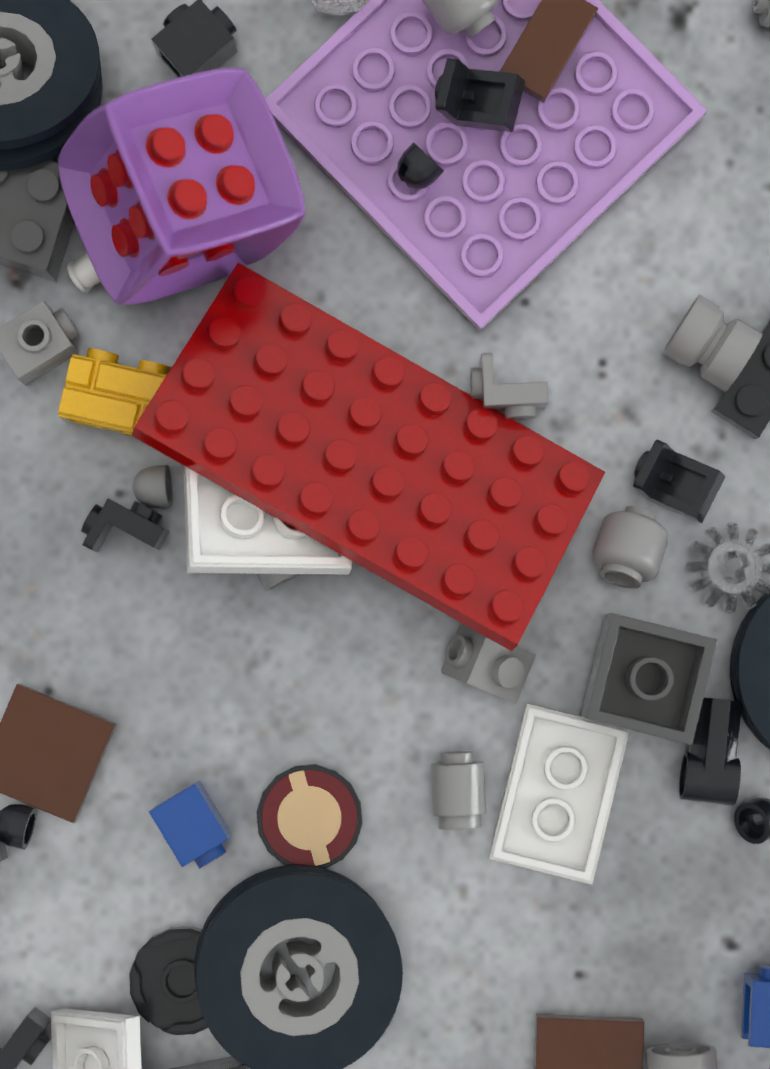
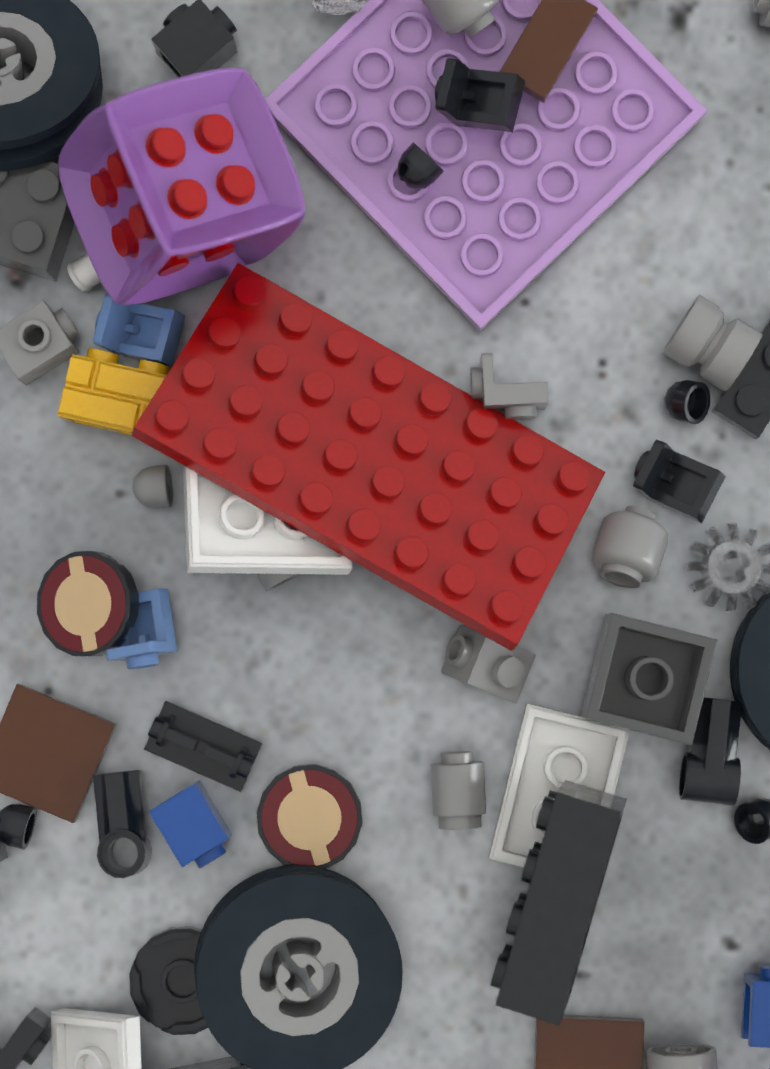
(87, 603): none -> tile
(121, 815): none -> black piece
(137, 521): black bracket -> none
(139, 331): none -> medium blue bracket
(151, 634): none -> medium blue bracket
(202, 746): none -> black hinge
(560, 903): none -> black brick
(688, 401): none -> black hinge

